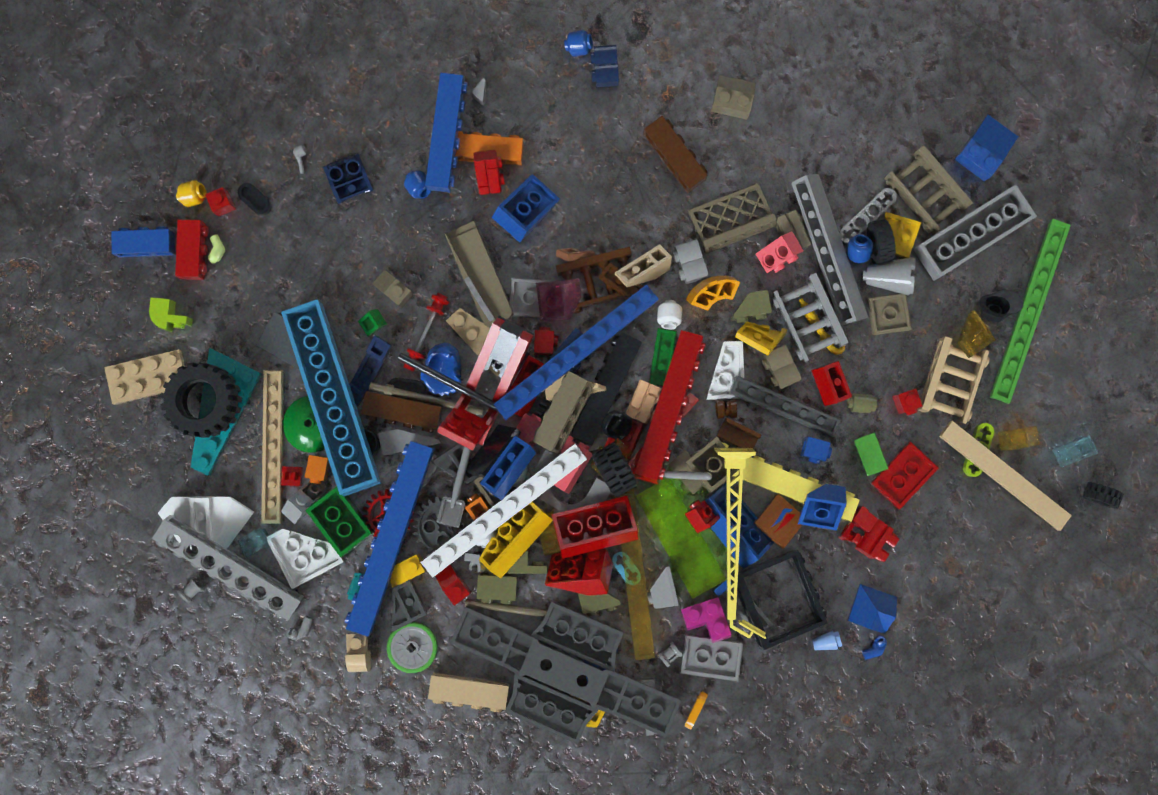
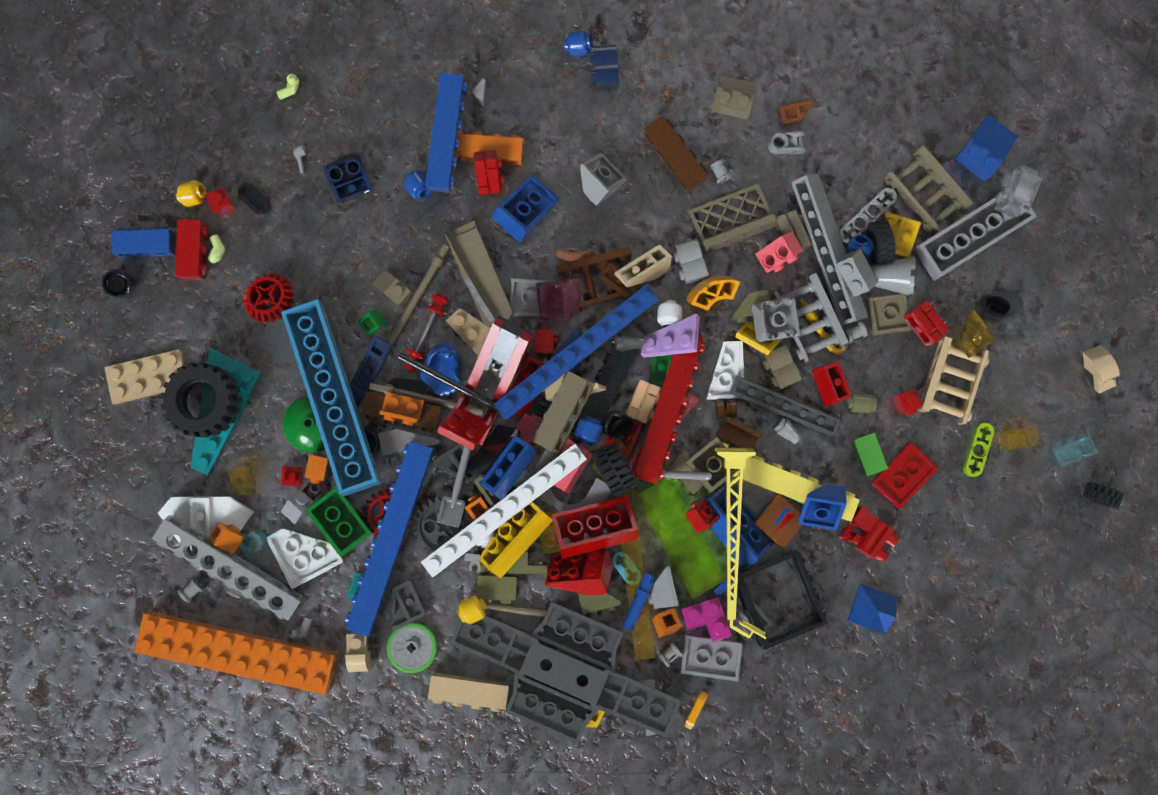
(116, 283): none -> black hair
(163, 315): lime brick -> none
(226, 537): none -> orange brick
(236, 652): none -> orange brick
(248, 480): none -> clear yellow brick
(259, 307): none -> red gear
(272, 446): tan tile -> none
(291, 87): none -> yellowish green arm
(403, 408): none -> orange bracket
(407, 570): yellow slope -> none
(437, 262): none -> dark tan bar
(452, 584): red slope -> none
(471, 609): none -> yellow head
(588, 430): none -> blue head
(600, 178): none -> light grey slope
(627, 342): none -> flat silver cone
(636, 607): none -> blue pin
(666, 622): none -> orange brick
(673, 339): none -> lavender wing
(720, 171): none -> light grey bush
(775, 319): none -> light grey slope
(786, 430): none -> light grey cone
(791, 143): none -> light grey piece
(794, 112): none -> dark orange tile
(816, 450): blue brick -> none
(827, 641): light blue cone -> none
(855, 331): none -> light grey bush
(857, 272): none -> light grey brick
(877, 648): blue arm -> none
(926, 322): none -> red brick
(1005, 475): tan tile -> none
(1018, 191): none -> clear brick
(1029, 315): bright green plate -> none
(1102, 366): none -> tan brick

